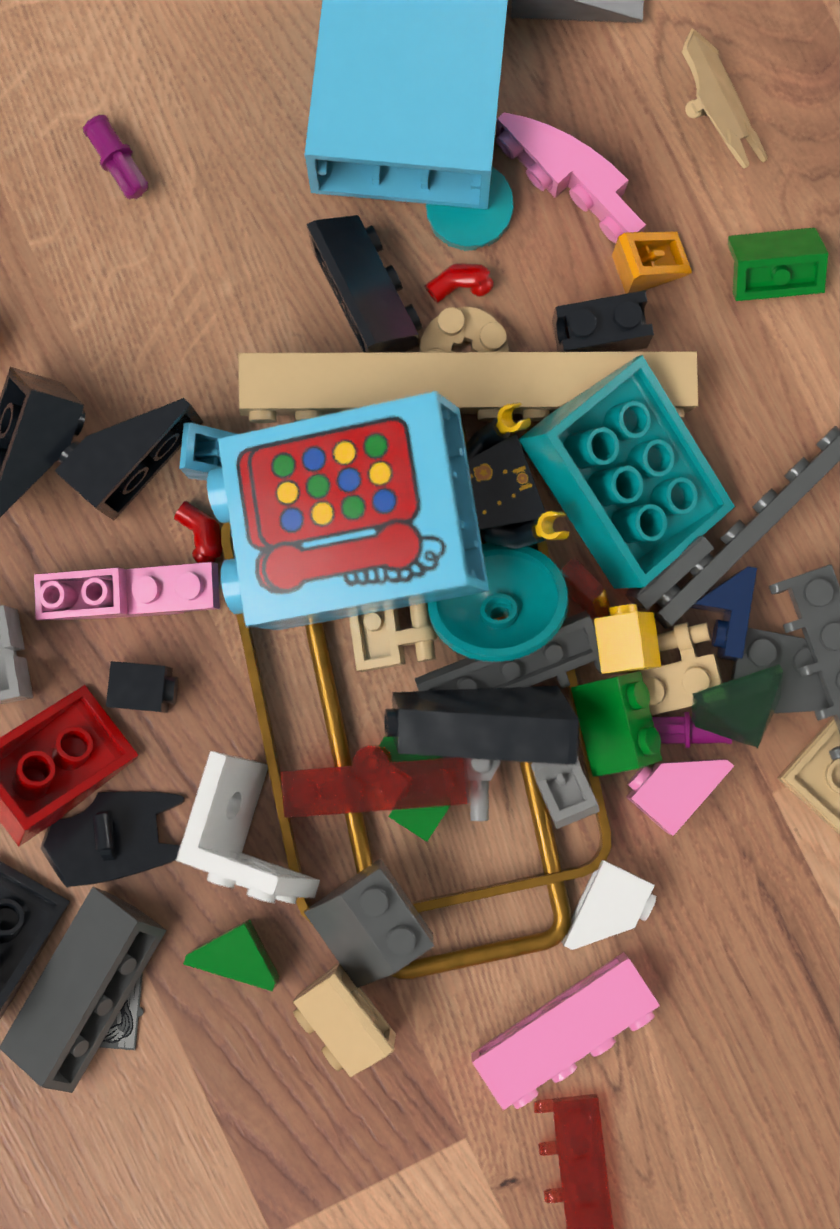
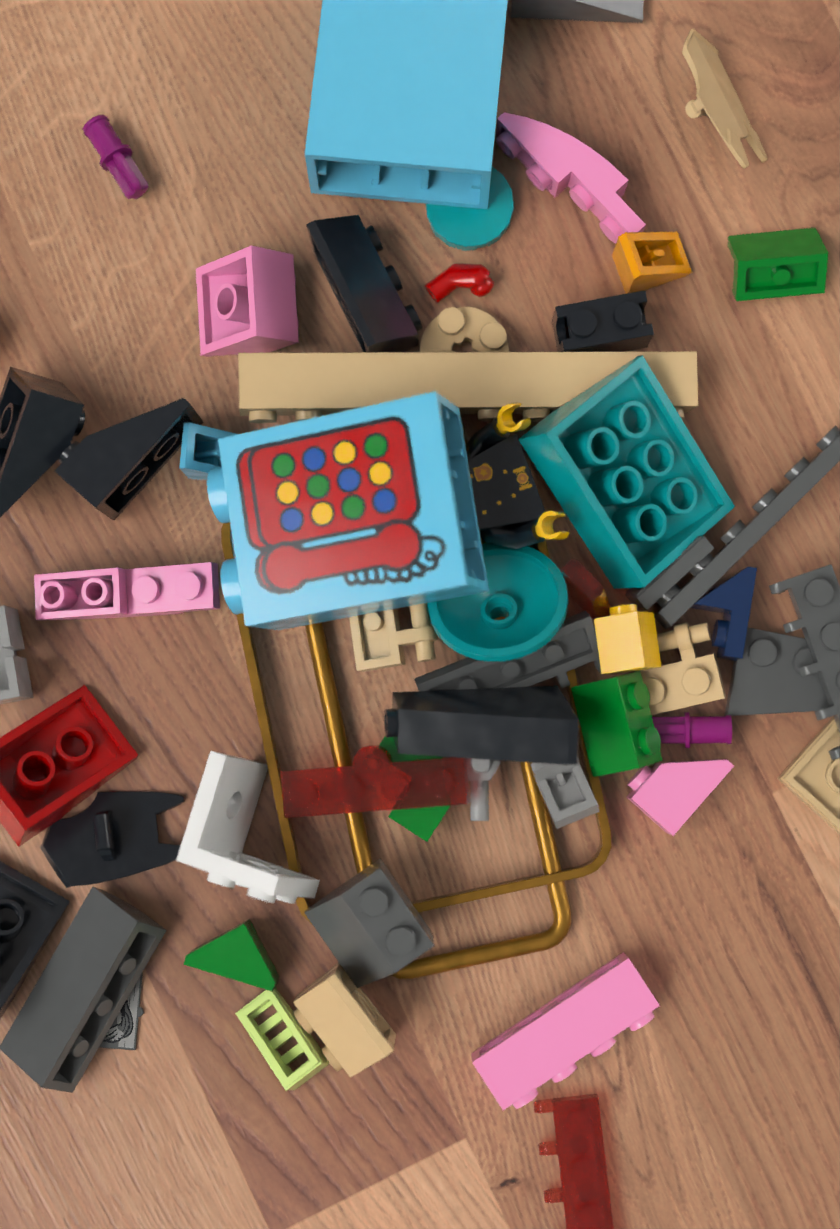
(141, 687): black brick -> none
(205, 531): red arm -> none
(247, 303): none -> bright pink slope
(306, 1043): none -> yellowish green slope
(609, 906): white slope -> none
(740, 706): clear green slope -> none

